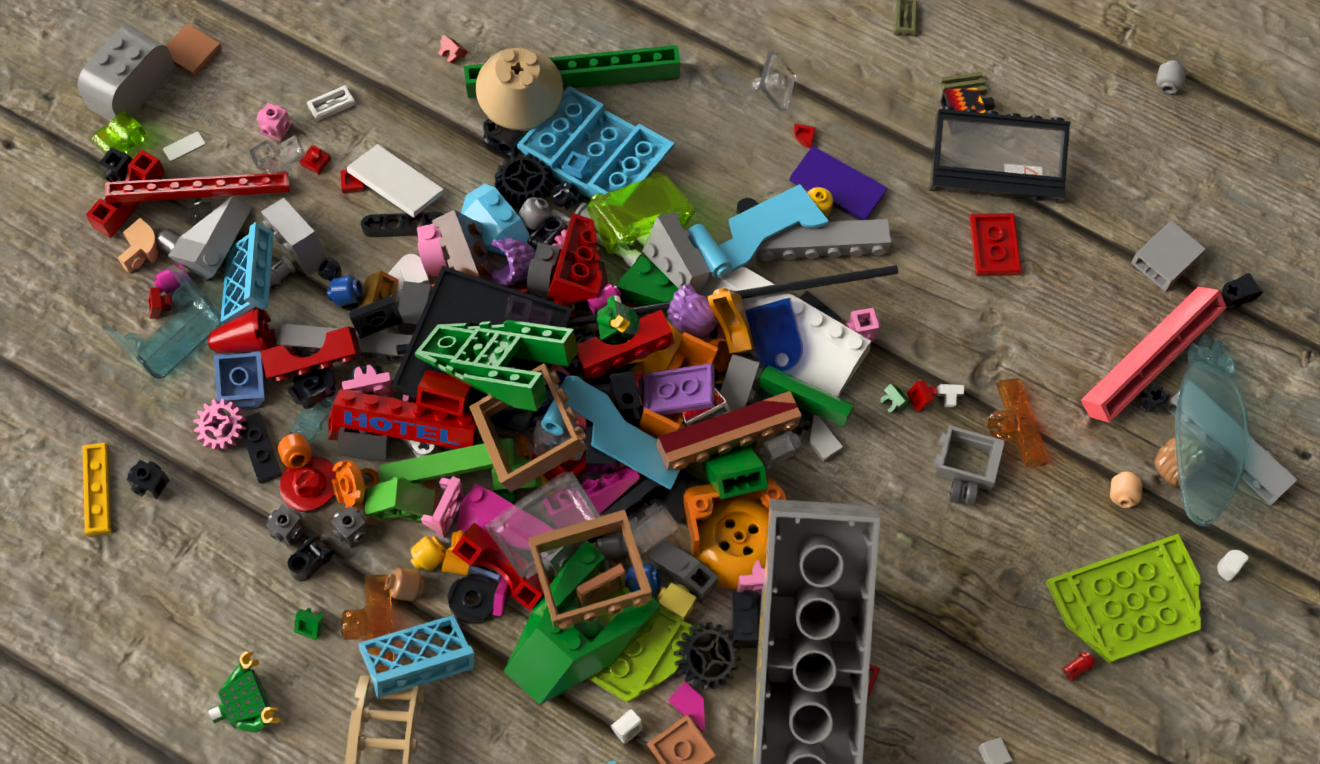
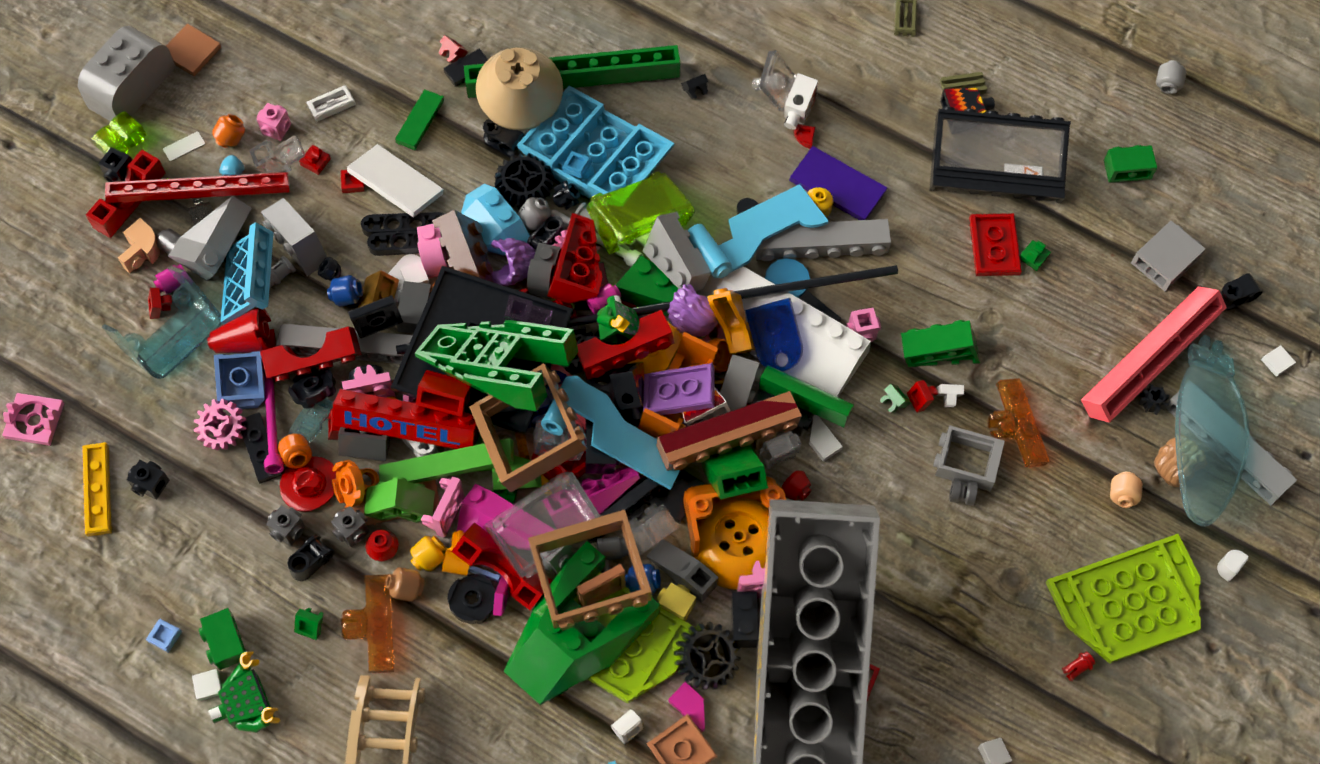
(21, 400): none -> bright pink piece
(164, 635): none -> light blue tile
(206, 684): none -> white tile
(222, 638): none -> green brick
(228, 131): none -> orange head
(231, 166): none -> medium azure piece
(273, 463): none -> dark pink piece
(382, 545): none -> red cone
(410, 247): none -> black beam
(419, 119): none -> green tile
(422, 669): medium azure fence -> none
(455, 71): none -> black tile
(699, 82): none -> black tile
(787, 271): none -> dark azure tile
(797, 486): none -> red cone
(800, 101): none -> white torso
(940, 343): none -> green wedge
(1035, 254): none -> green tile
(1130, 163): none -> green brick
(1278, 361): none -> white tile

